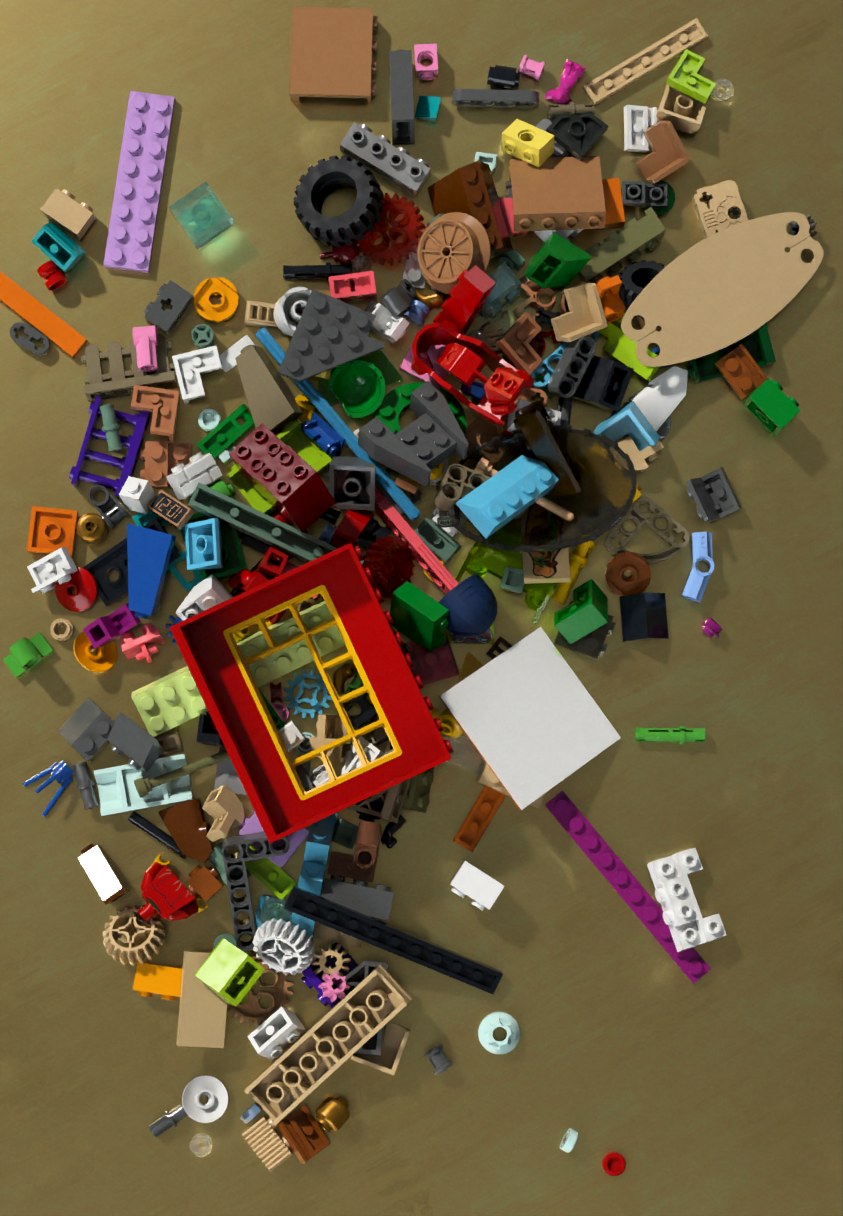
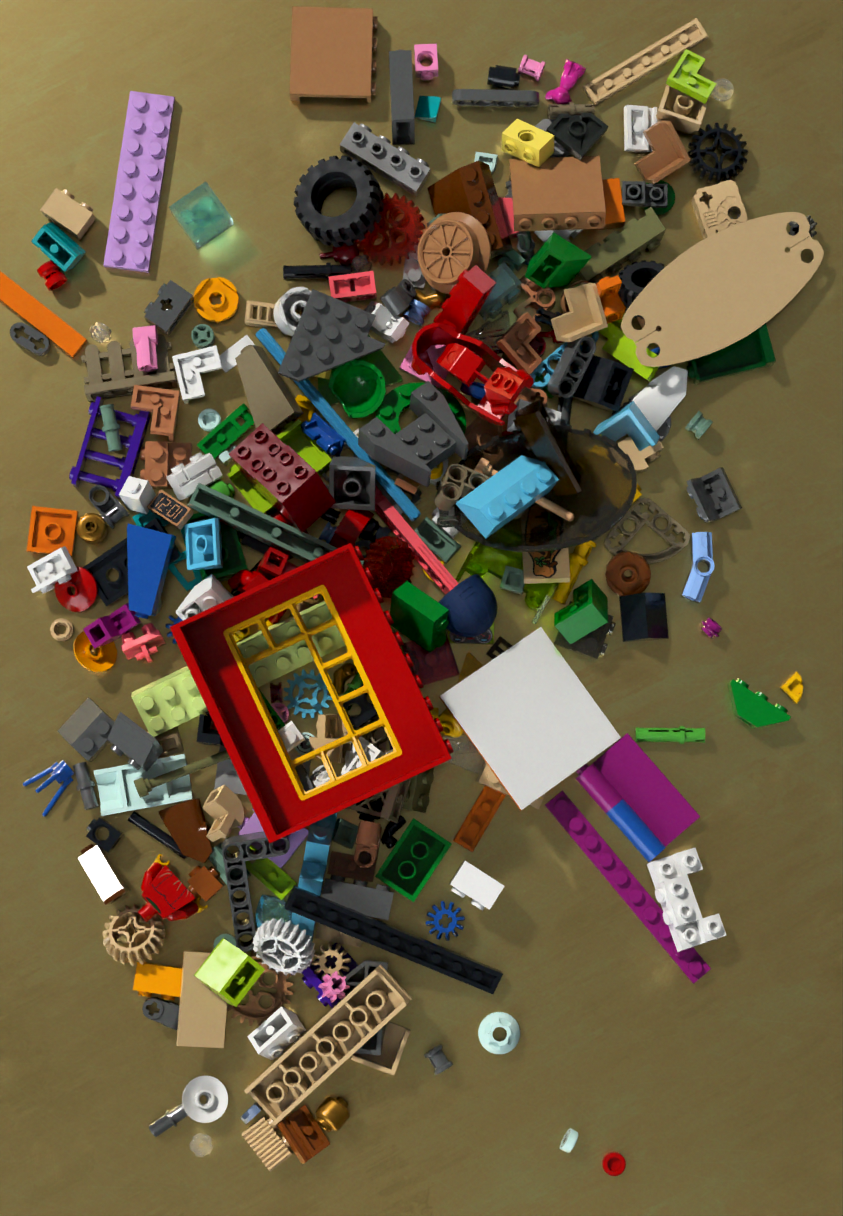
(27, 654): bright green tile -> none
(100, 332): none -> clear plate
(113, 838): none -> black brick
(167, 1014): none -> dark grey piece
(413, 860): none -> green brick
(451, 925): none -> blue gear
(525, 245): none -> dark grey axle
(637, 797): none -> magenta door
(698, 425): none -> sand green wheel
(725, 151): none -> black gear
(741, 371): dark orange plate -> none
(754, 707): none -> green slope
(772, 406): green brick -> none
(793, 687): none -> yellow tile

